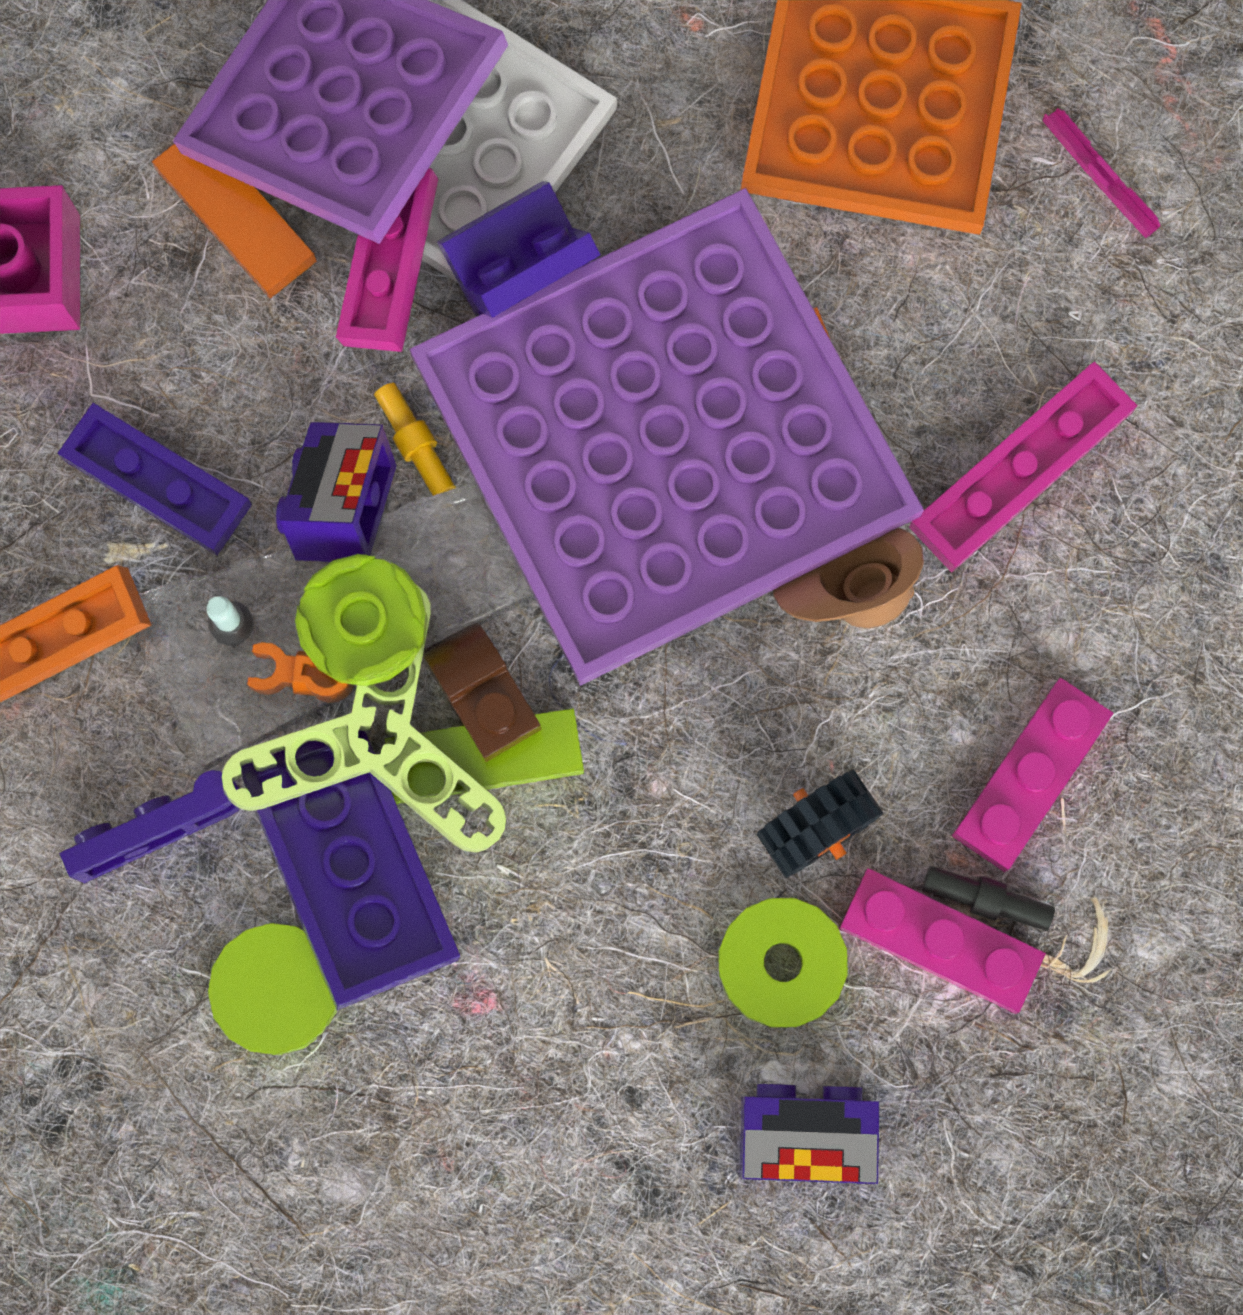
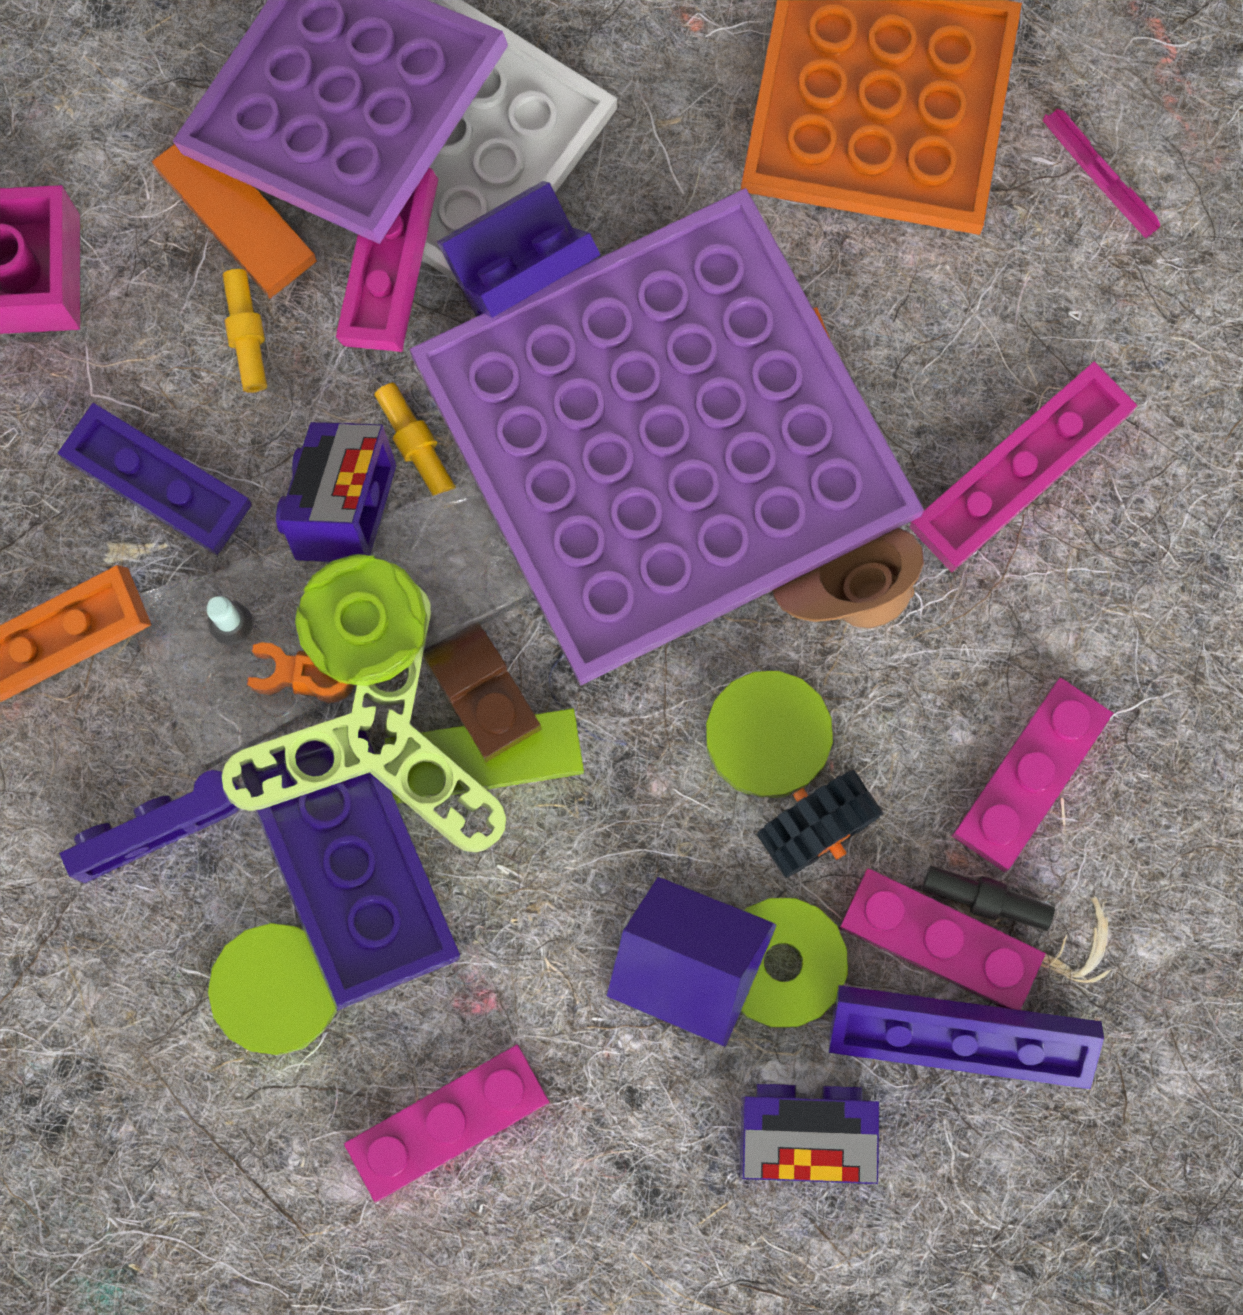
(244, 330): none -> yellow bar
(446, 1123): none -> dark pink plate
(689, 960): none -> dark purple slope
(769, 734): none -> lime tile
(965, 1037): none -> dark purple plate

